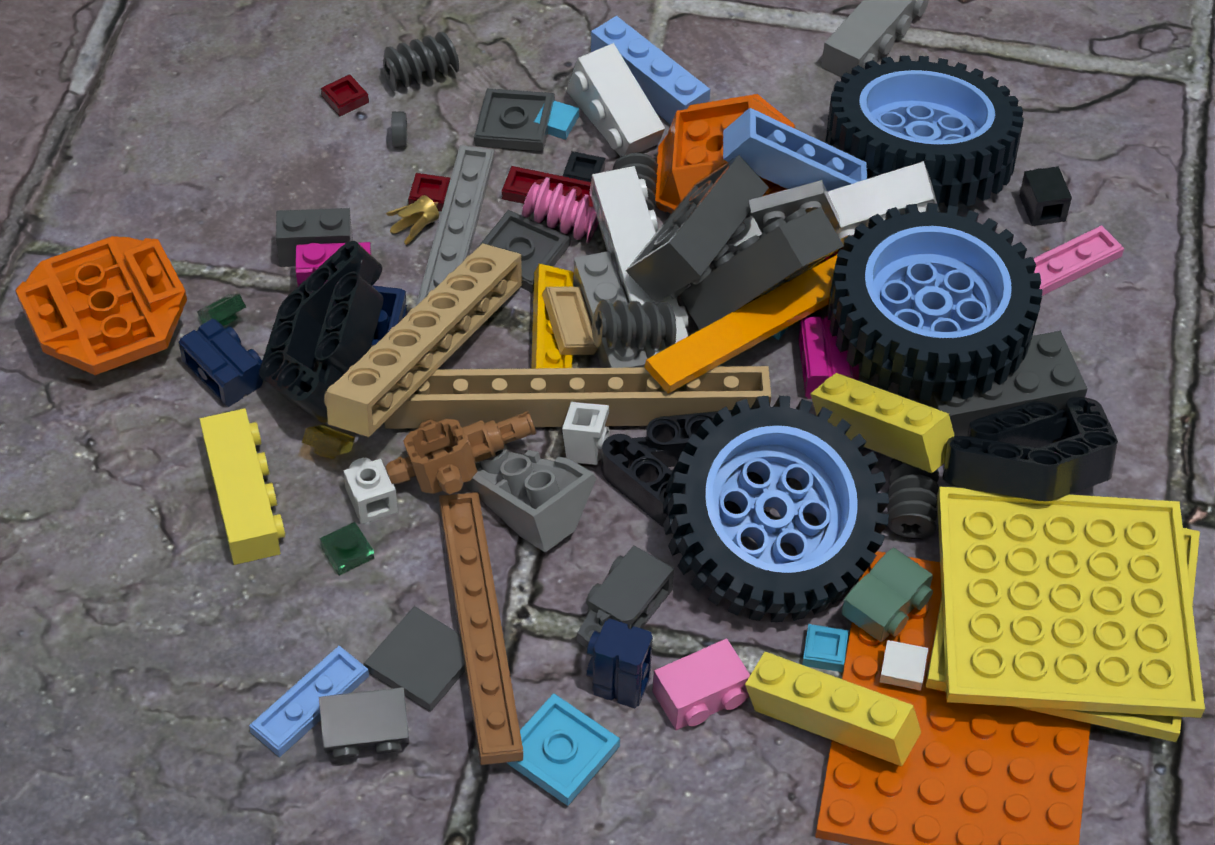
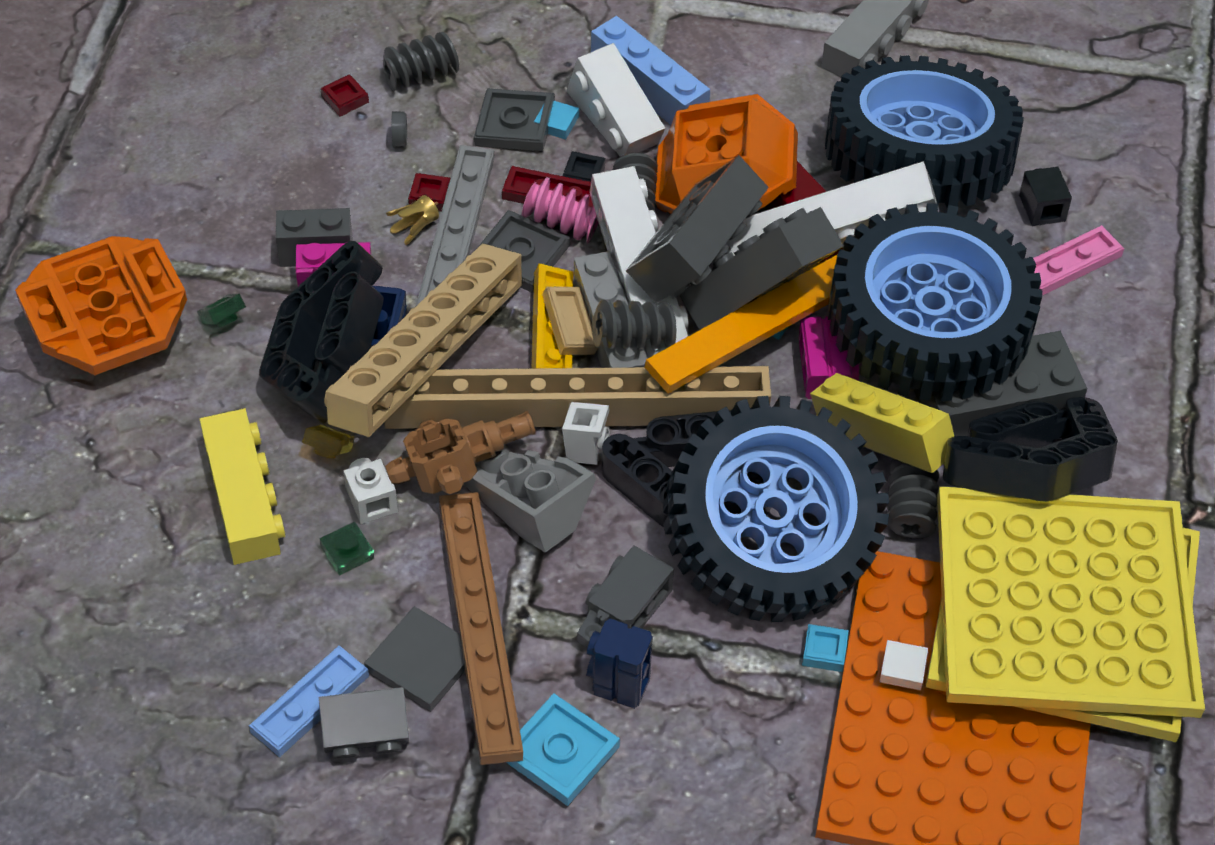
(221, 361): dark blue brick -> none
(701, 684): bright pink brick -> none
(783, 203): light grey plate -> none
(788, 154): light blue brick -> none
(833, 708): light yellow brick -> none
(887, 595): sand green brick -> none

